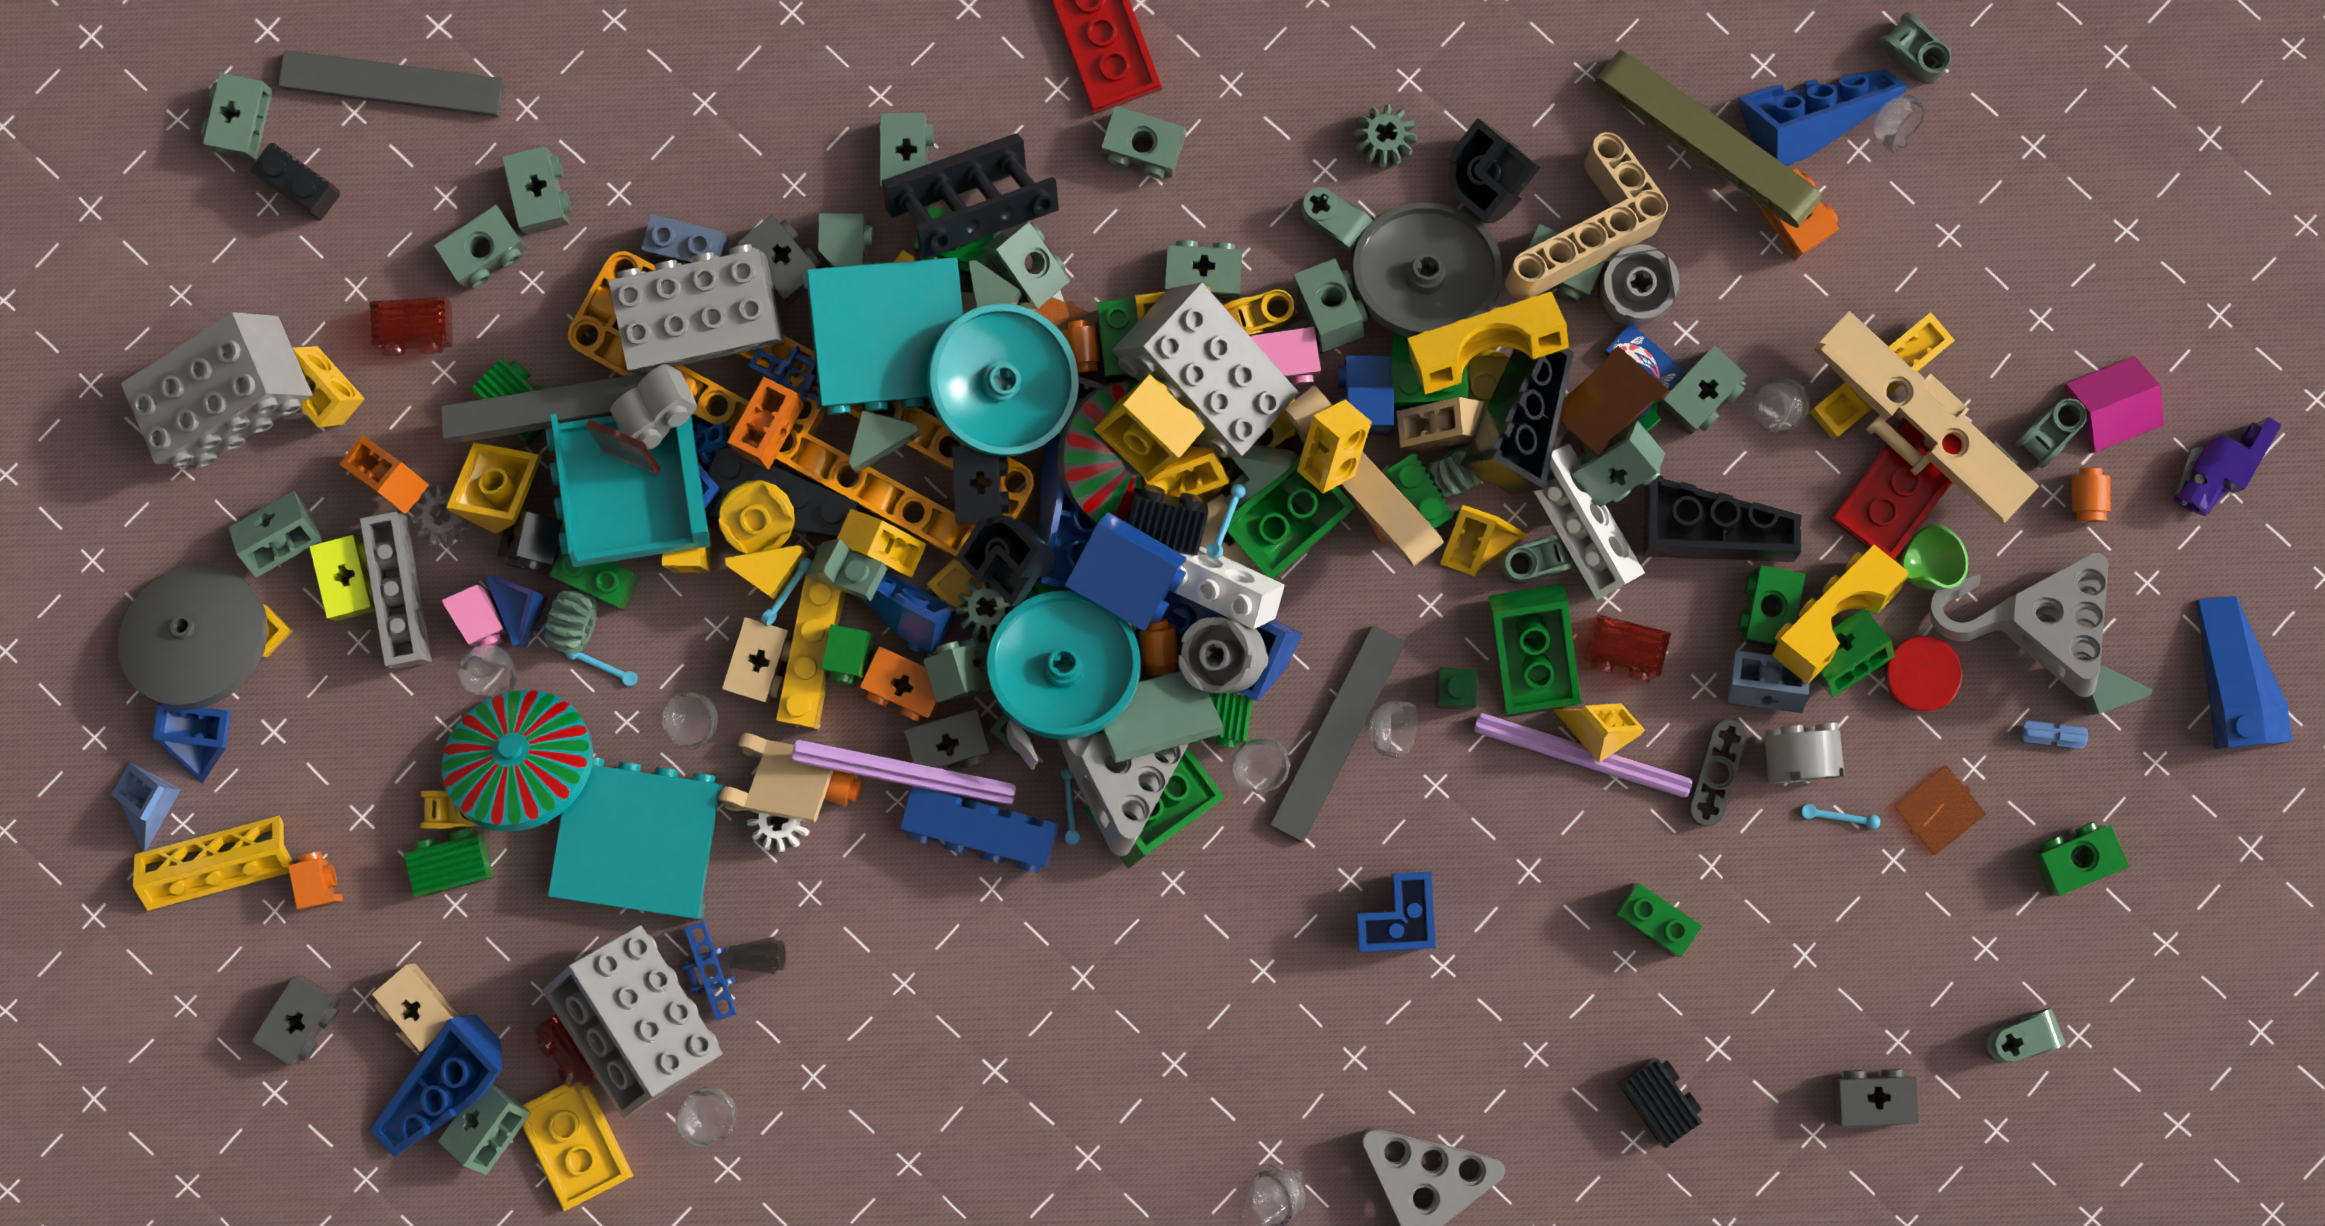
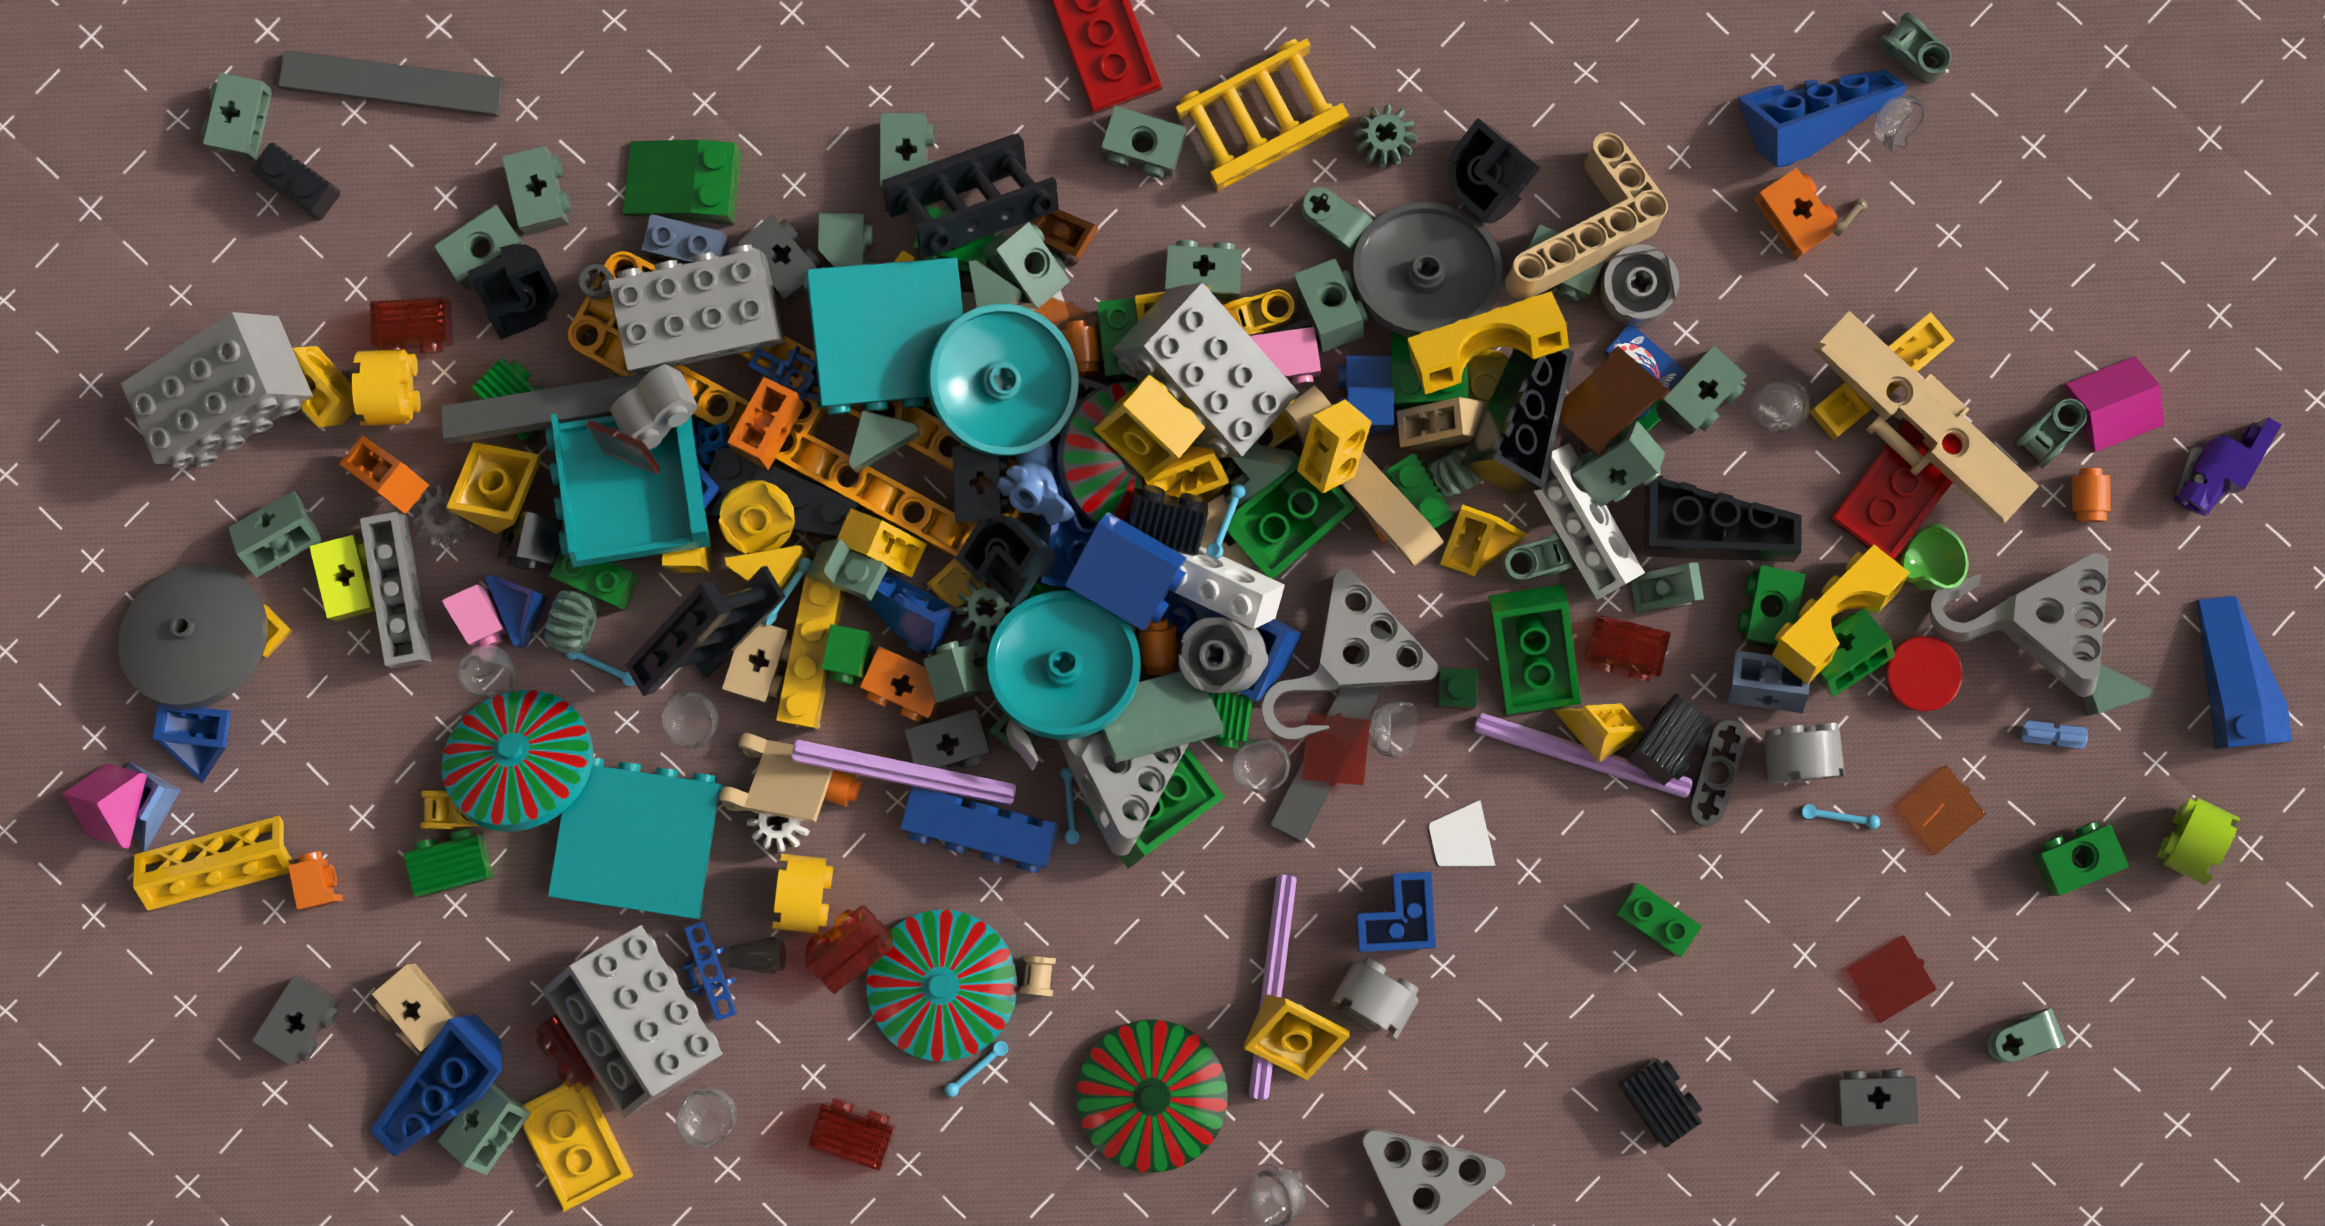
(108, 803): none -> dark pink slope
(385, 387): none -> yellow brick
(515, 289): none -> black brick
(585, 279): none -> dark grey bush
(683, 180): none -> green slope
(704, 630): none -> black fence
(801, 893): none -> yellow brick
(847, 948): none -> clear red brick
(852, 1134): none -> clear red brick
(943, 986): none -> dish
(999, 1049): none -> medium azure hinge
(1034, 486): none -> medium blue animal
(1037, 975): none -> tan bush
(1066, 234): none -> dark orange slope
(1152, 1095): none -> dish
(1260, 151): none -> yellow fence
(1274, 971): none -> lavender axle
(1293, 1037): none -> yellow slope
(1336, 753): none -> clear red piece
(1348, 629): none -> light grey piece
(1375, 998): none -> light grey brick
(1462, 838): none -> white sticker
(1667, 588): none -> sand green slope
(1670, 740): none -> black brick
(1709, 139): olive beam -> none
(1859, 206): none -> dark tan hinge
(1891, 979): none -> clear red piece
(2199, 840): none -> lime brick

